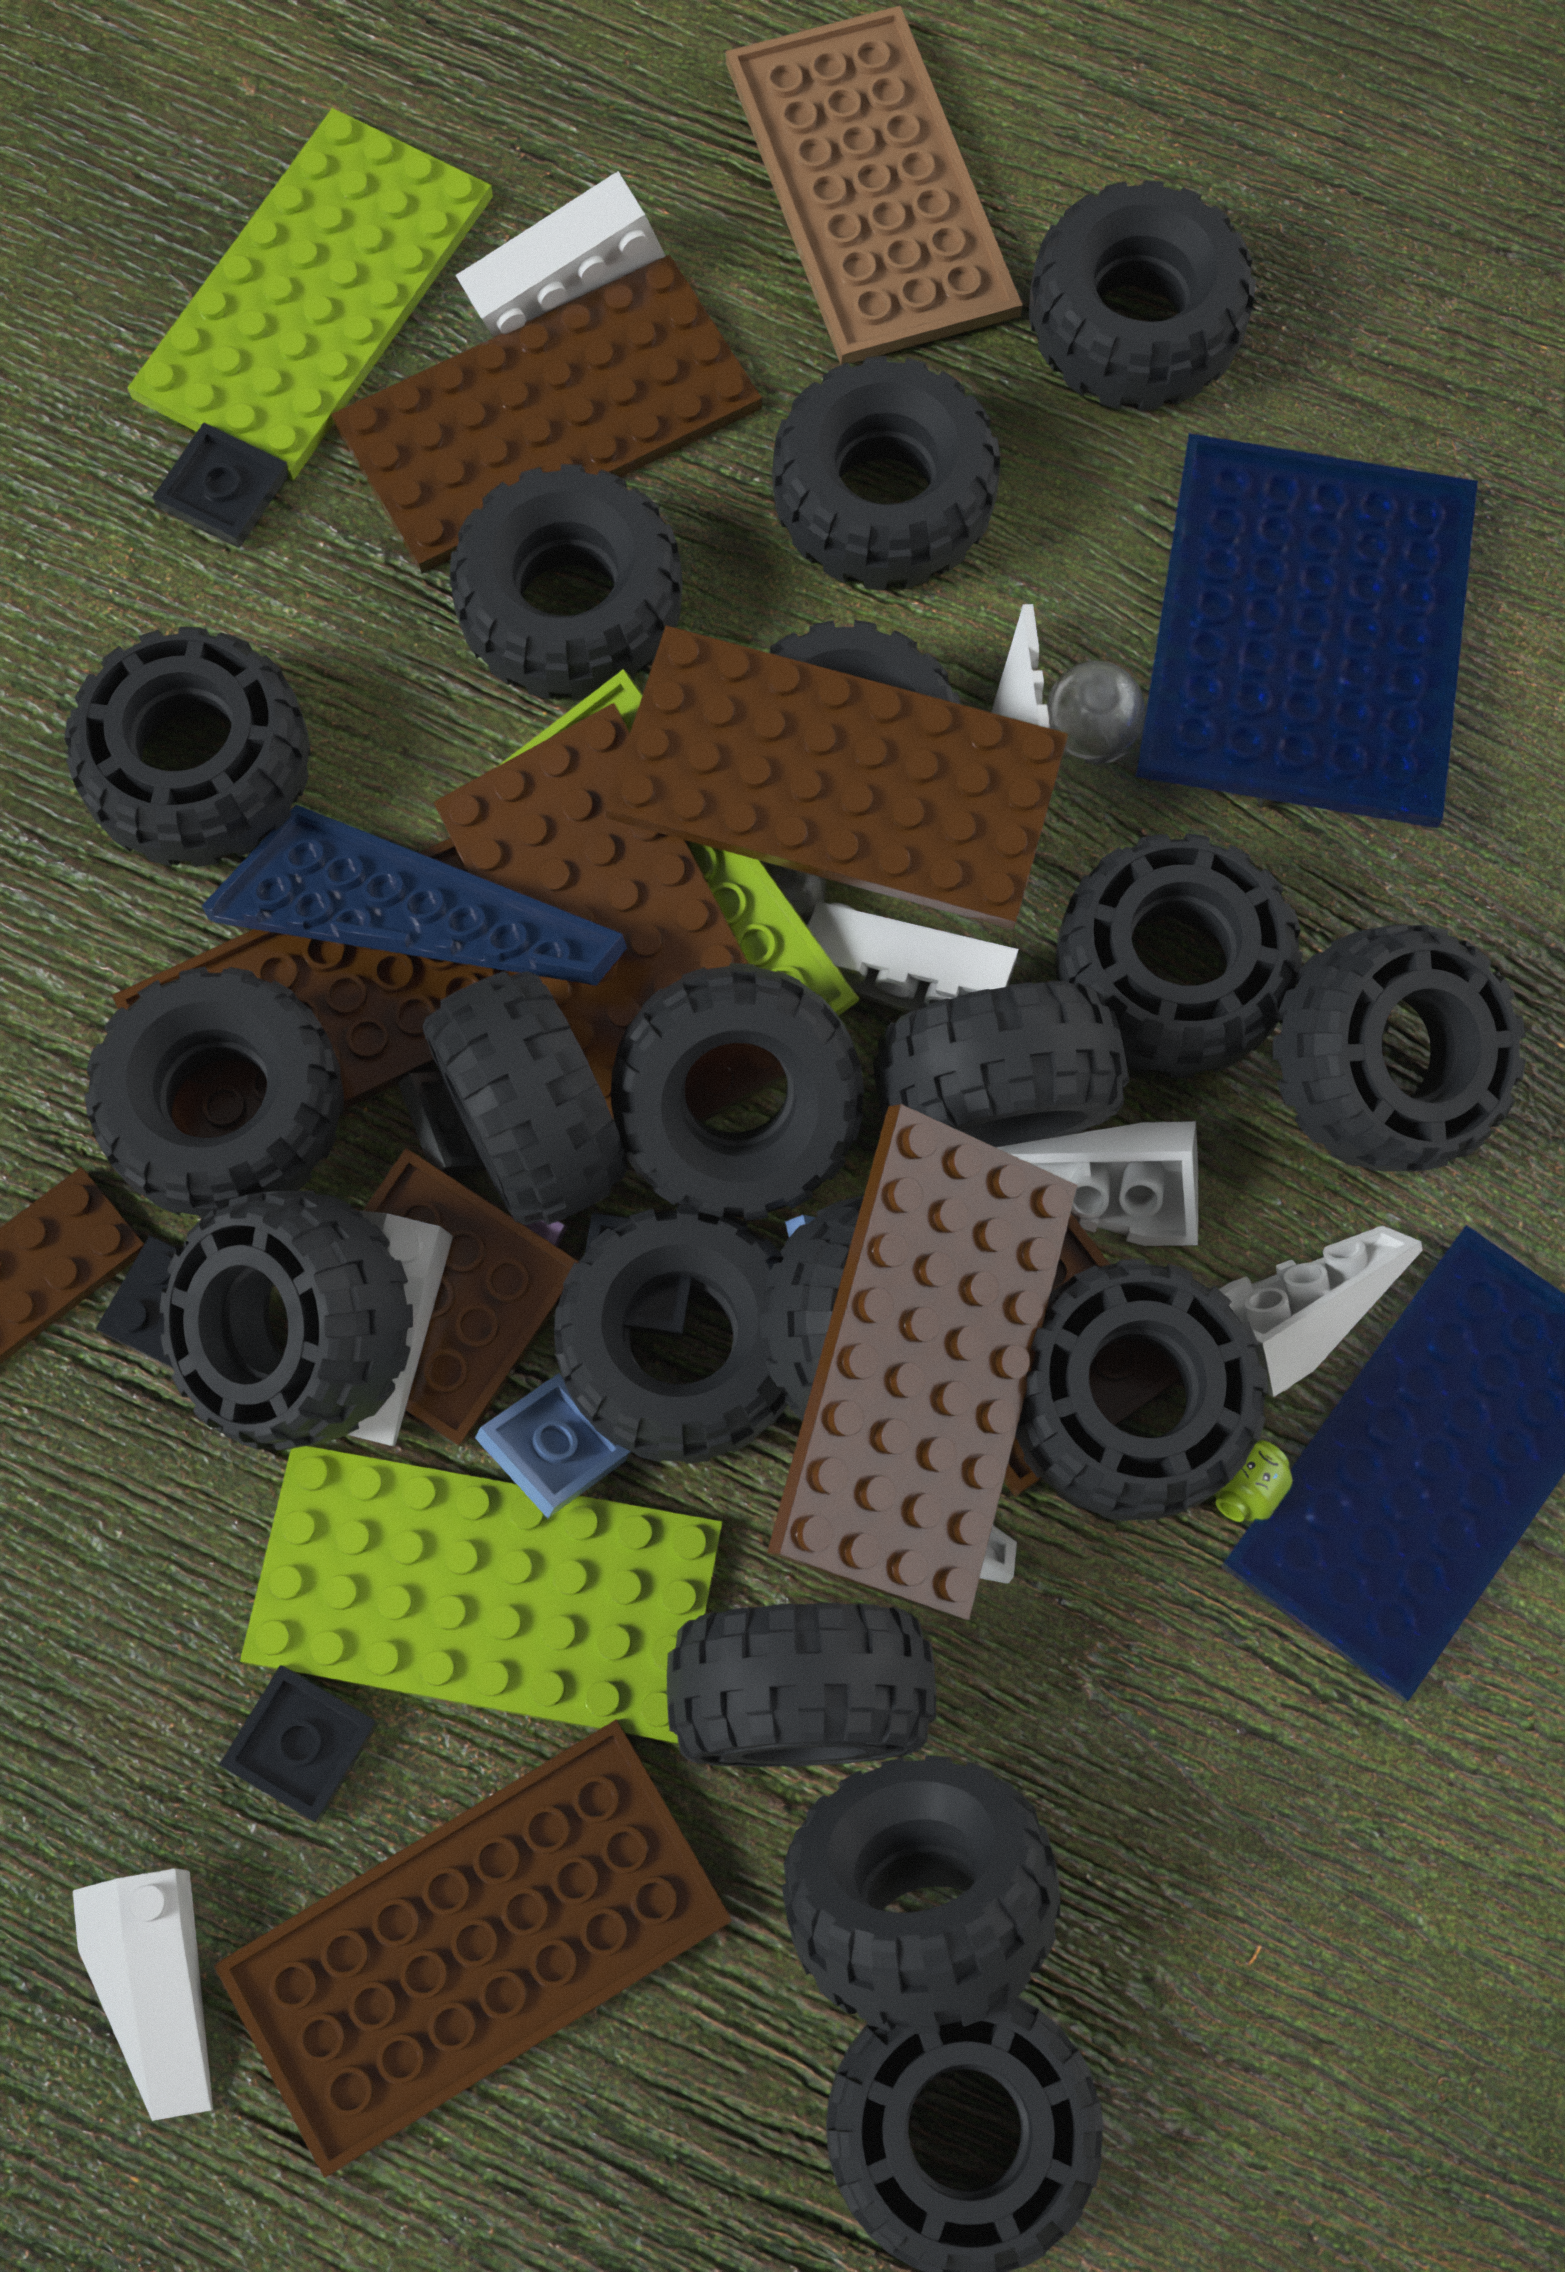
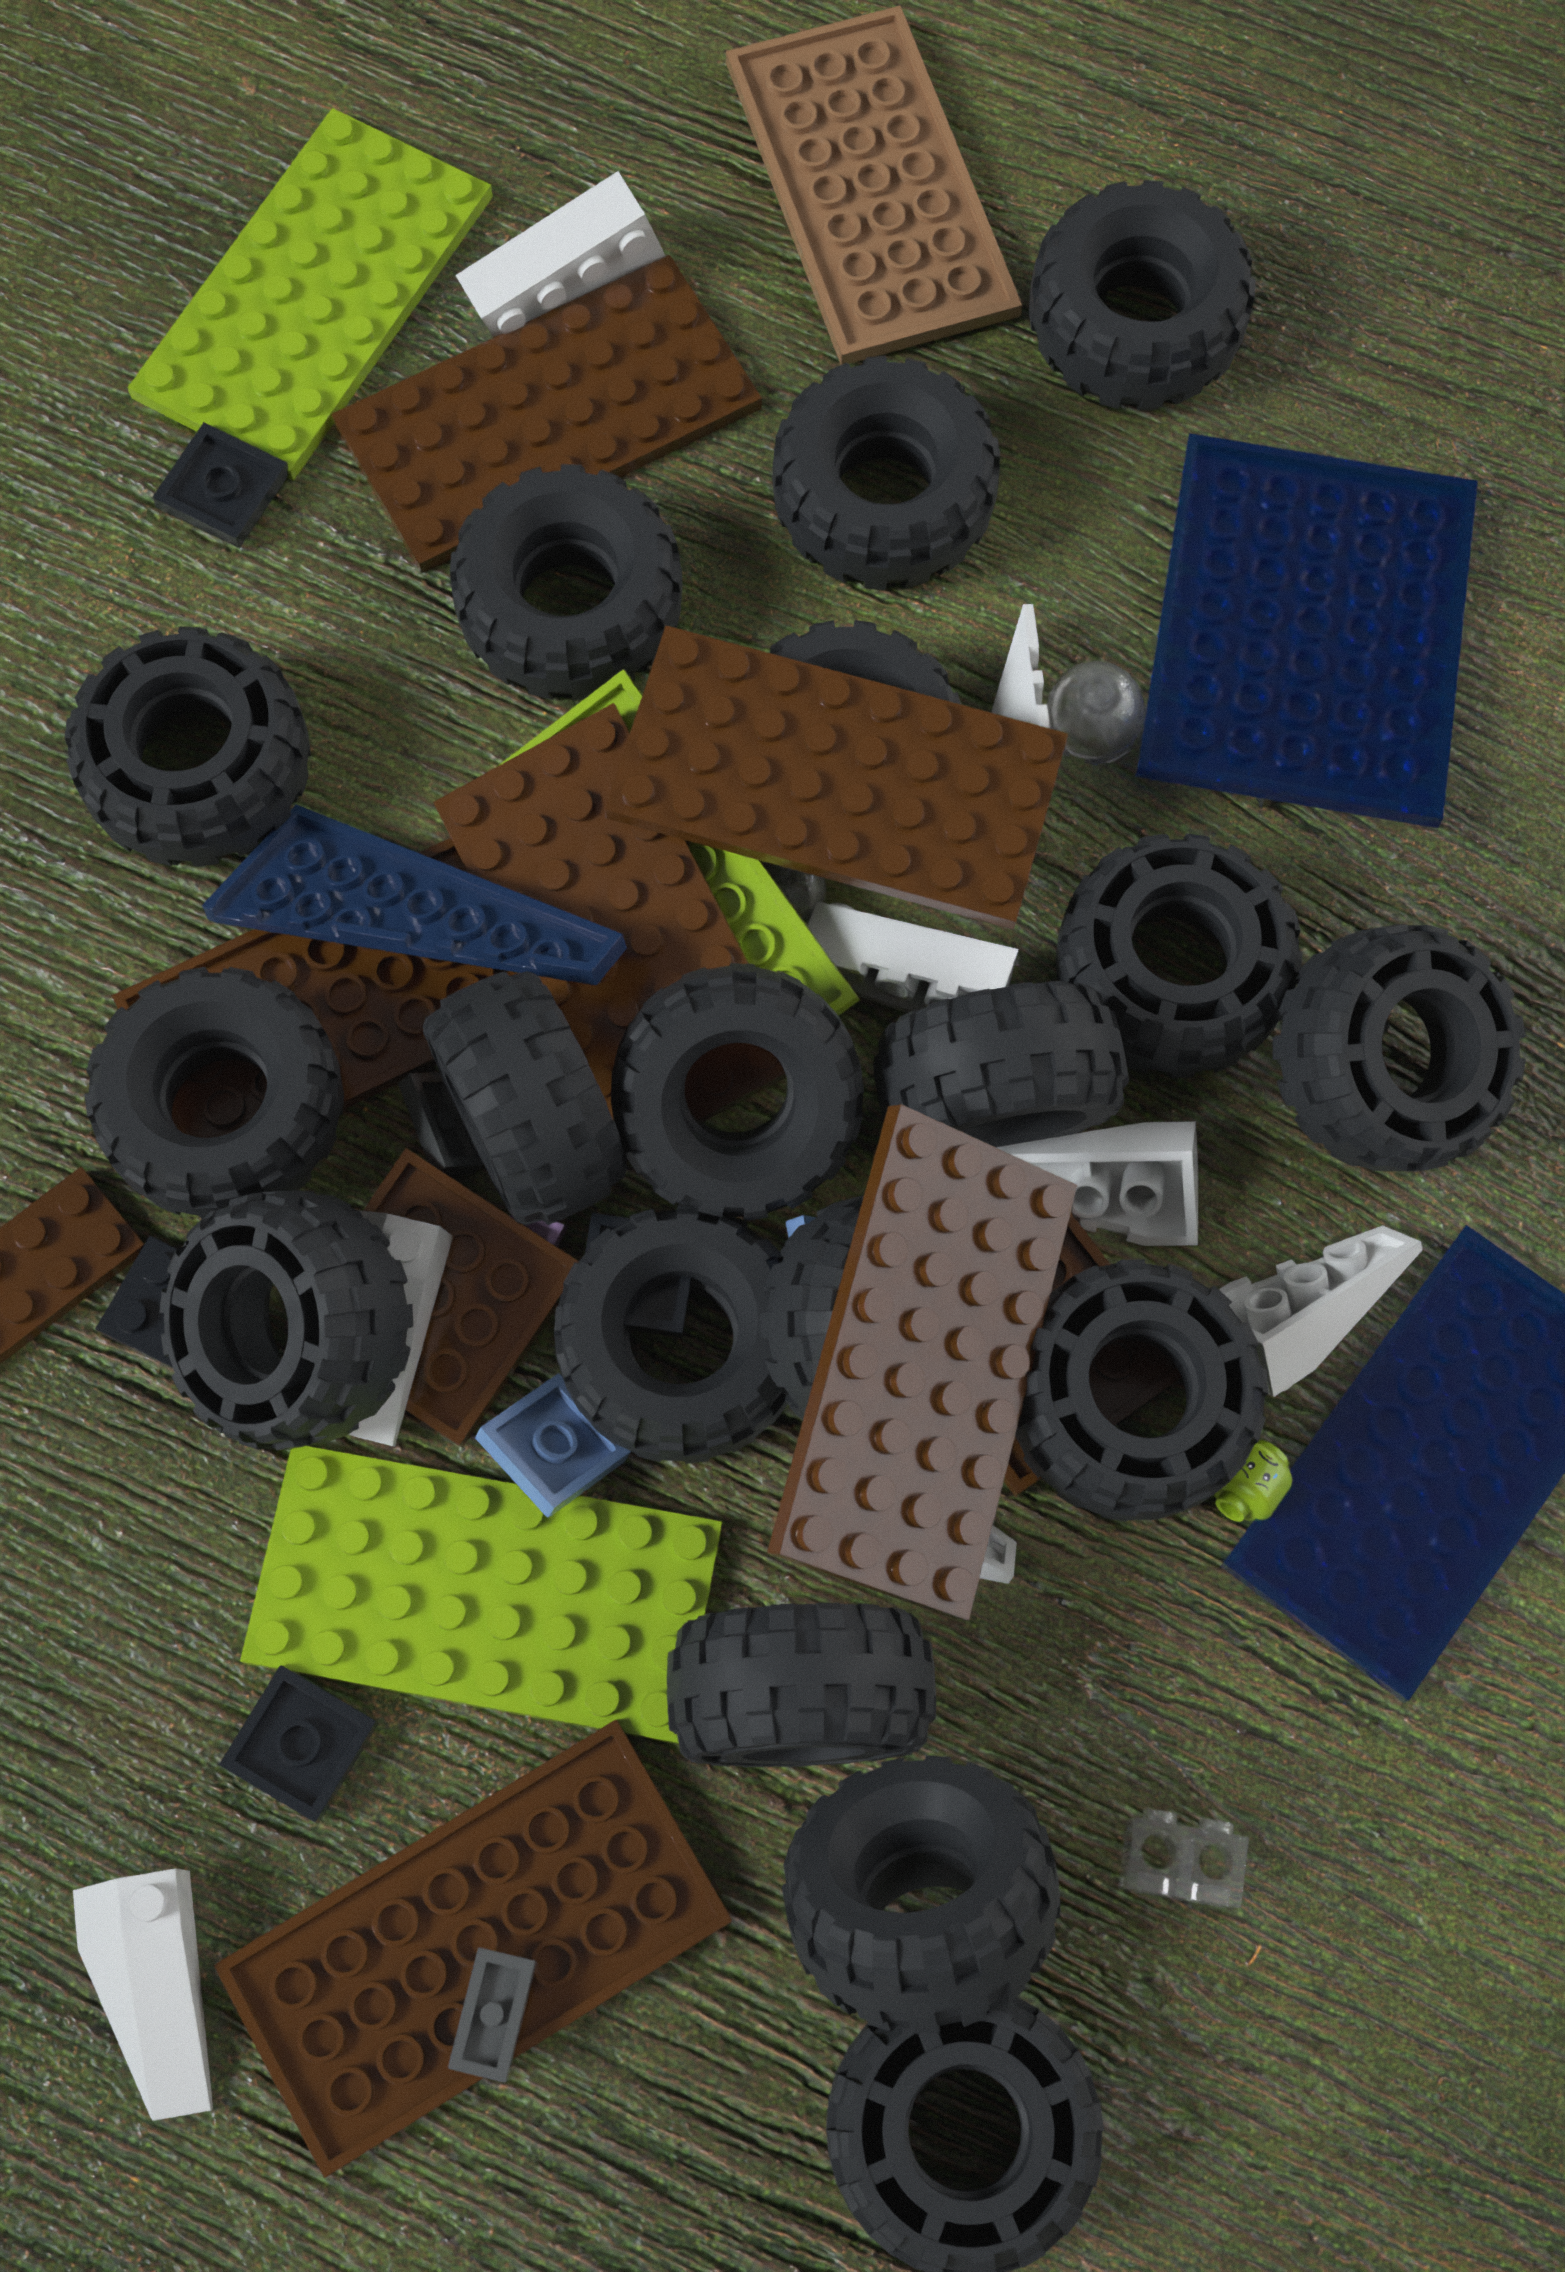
(492, 2014): none -> dark grey plate
(1182, 1875): none -> clear brick

